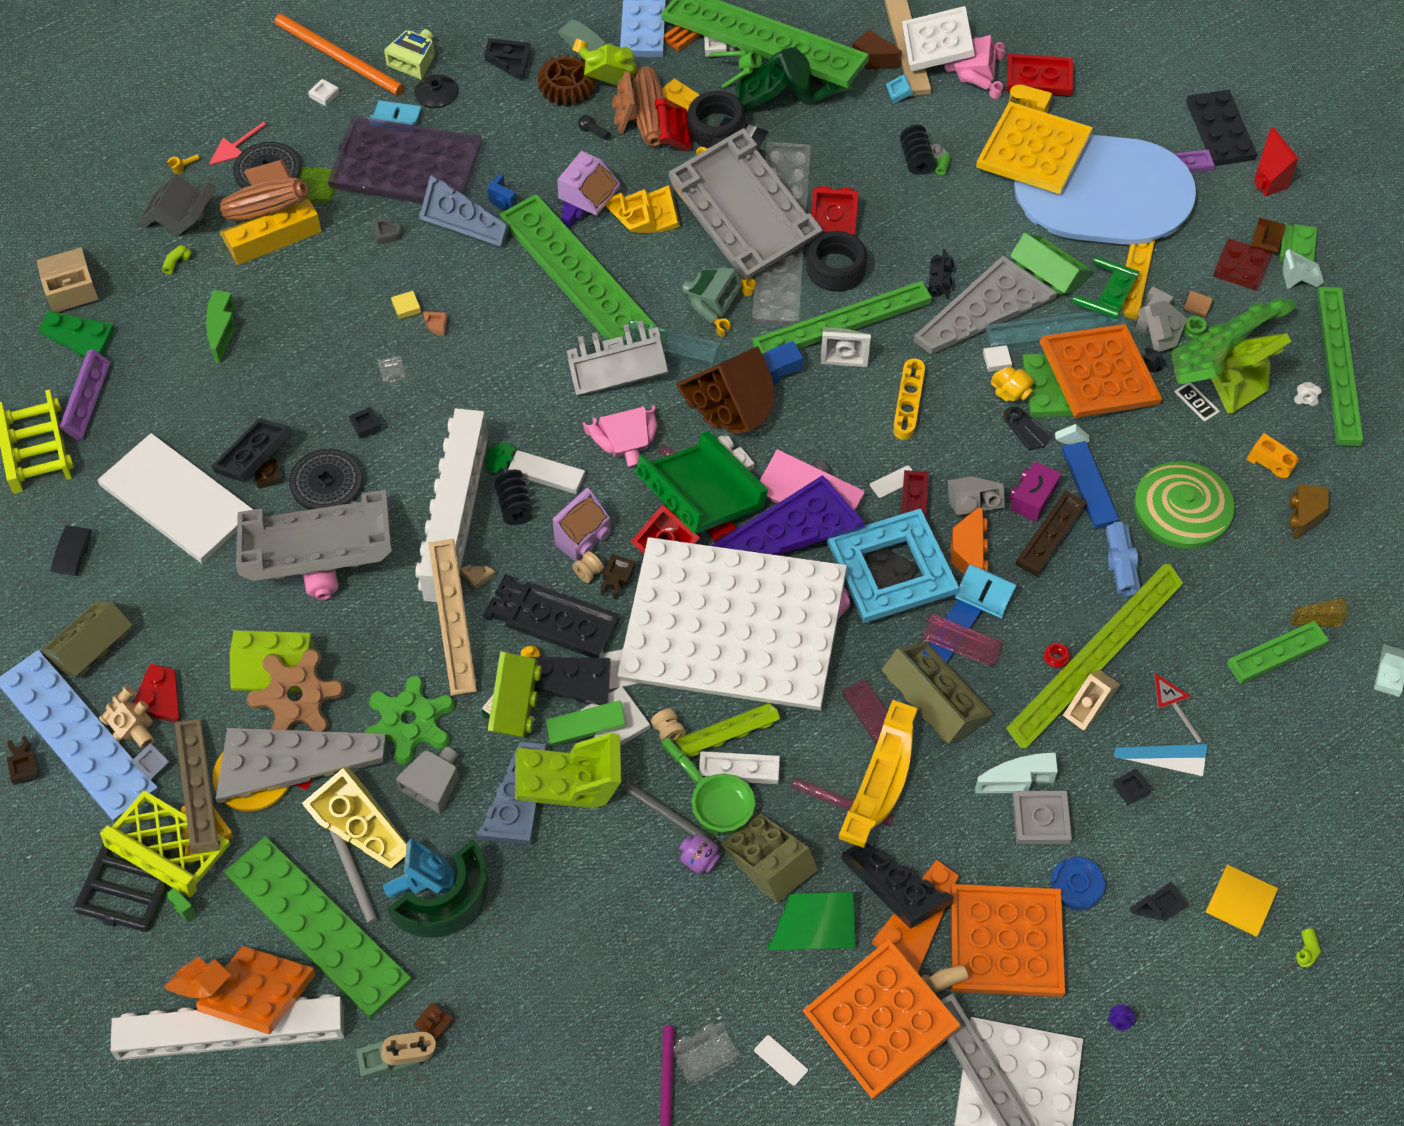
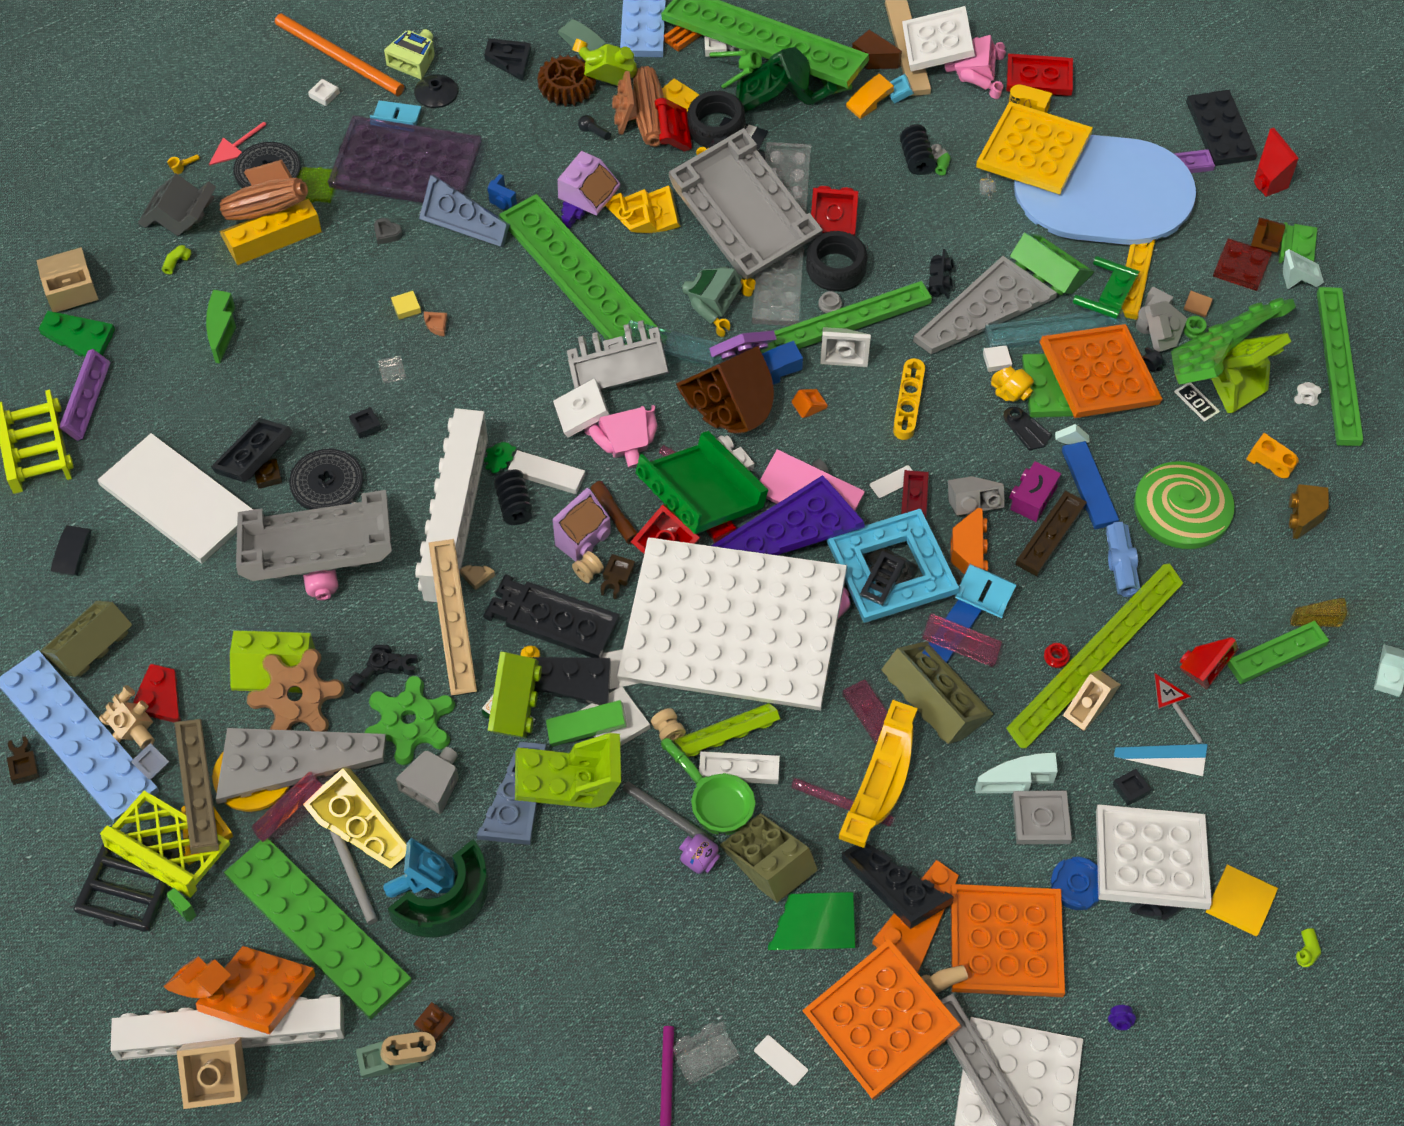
(212, 1072): none -> tan brick
(286, 806): none -> clear pink tile
(382, 661): none -> black piece
(581, 408): none -> white plate
(607, 501): none -> reddish brown piece
(742, 343): none -> medium lavender plate
(808, 402): none -> orange slope
(829, 302): none -> light grey plate
(866, 98): none -> light orange slope
(891, 561): none -> black slope
(987, 186): none -> clear plate
(1152, 857): none -> white plate
(1208, 660): none -> red slope

